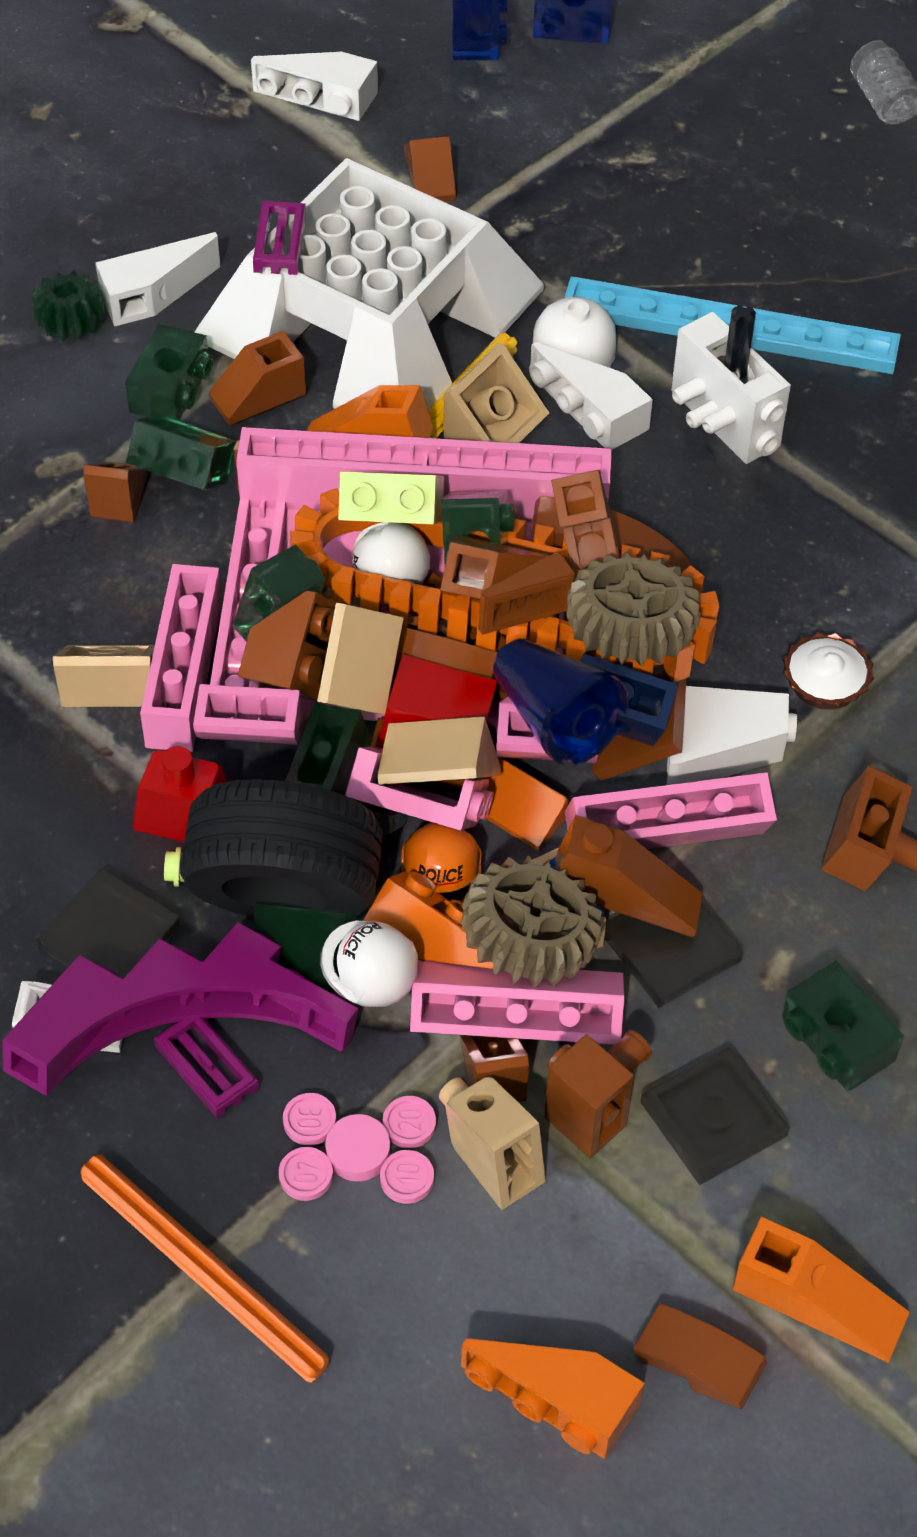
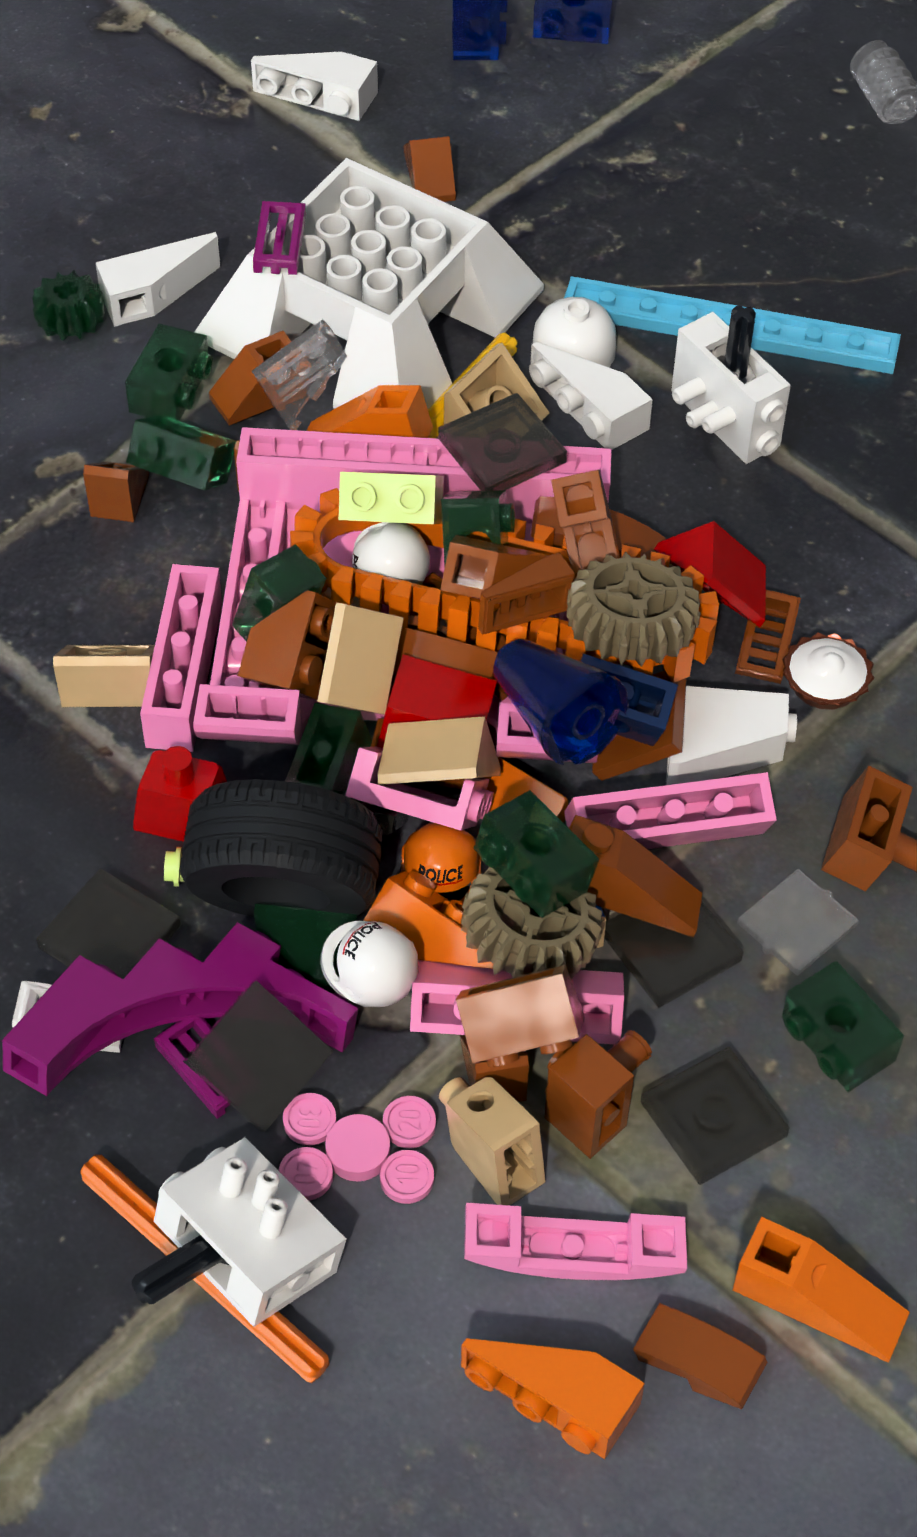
(243, 1232): none -> white piece
(258, 1056): none -> clear smoke tile
(300, 371): none -> clear wing
(502, 444): none -> clear smoke tile
(520, 1016): none -> slope
(535, 853): none -> clear green brick
(575, 1247): none -> bright pink slope
(726, 568): none -> red slope
(779, 606): none -> dark orange slope
(797, 922): none -> clear piece

